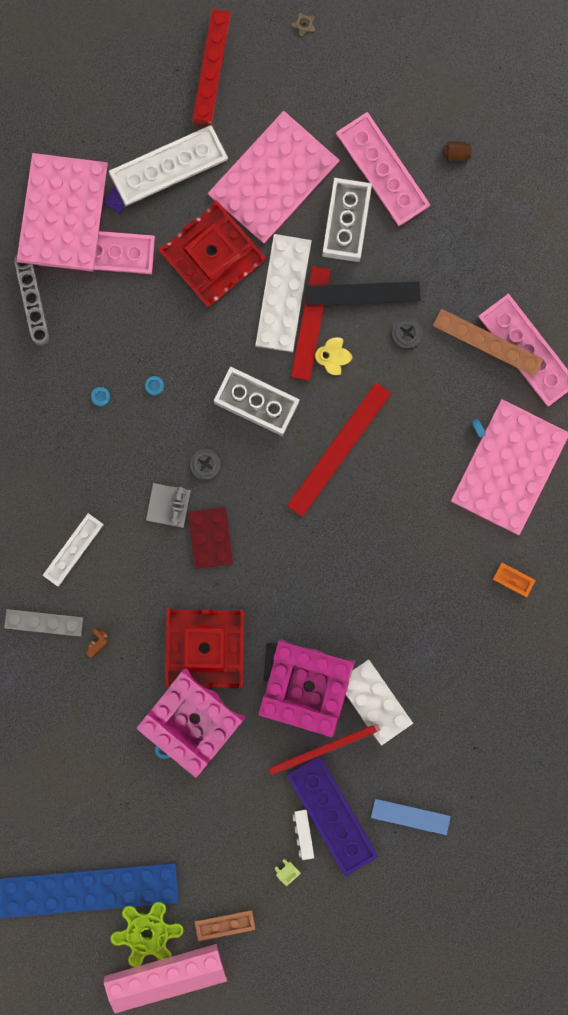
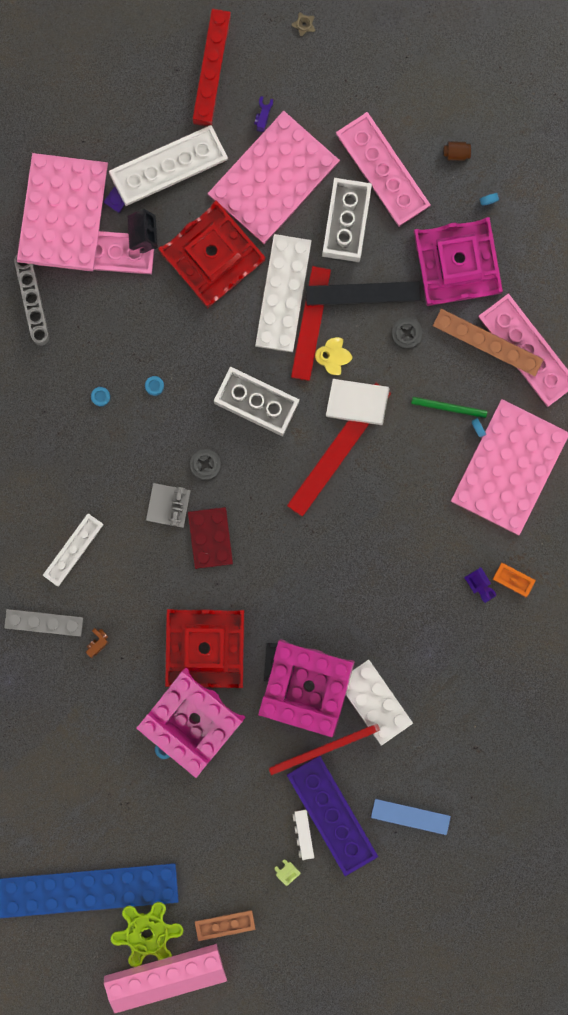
(142, 231): none -> black hinge
(262, 118): none -> dark purple plate
(357, 402): none -> white tile
(449, 407): none -> green bar
(462, 281): none -> dark pink piece
(479, 583): none -> dark purple plate
(489, 199): none -> dark azure tile

